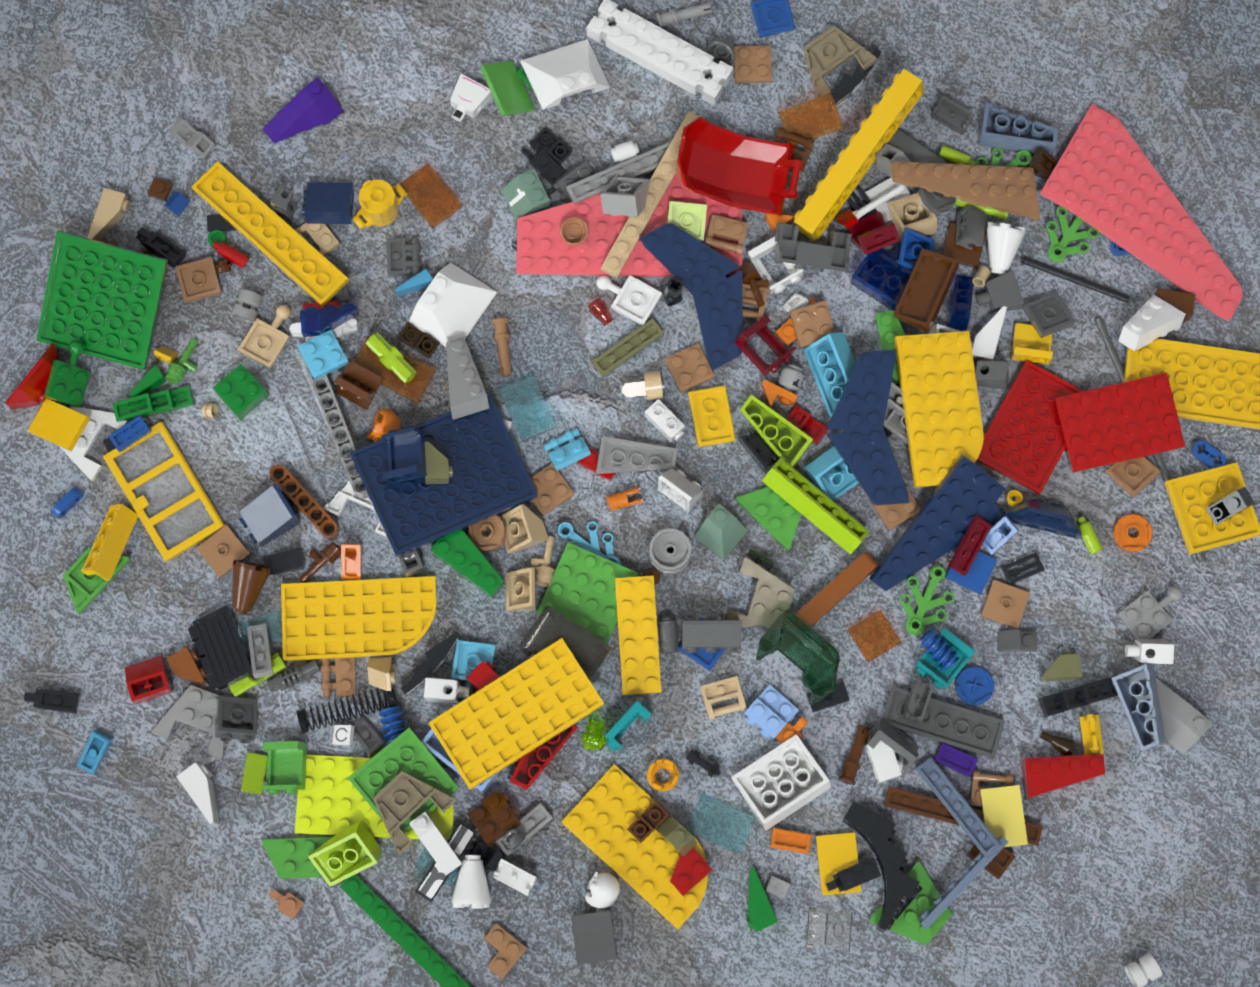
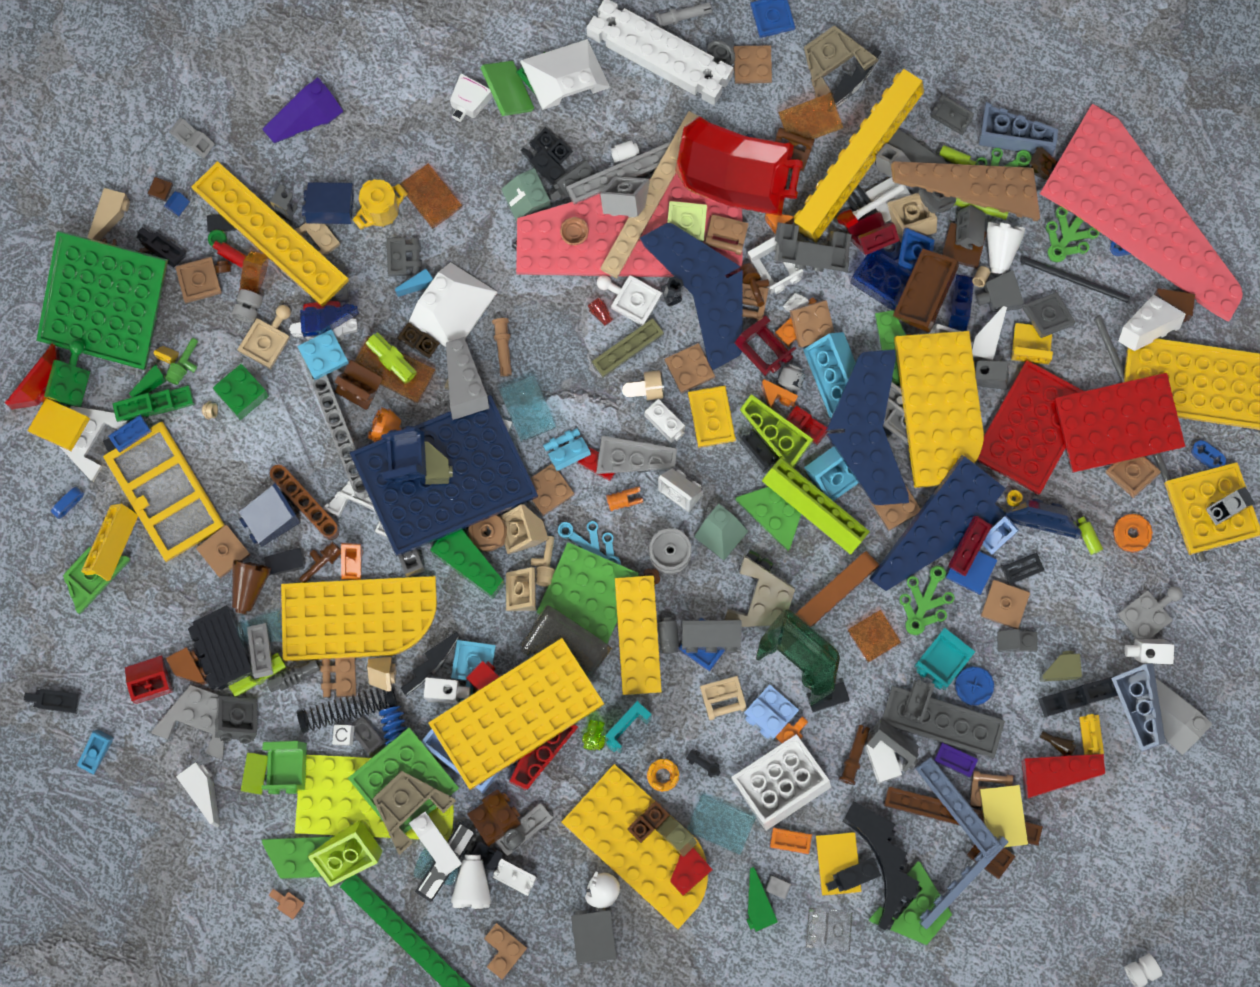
(253, 271): none -> clear orange slope
(938, 649): blue piece -> none

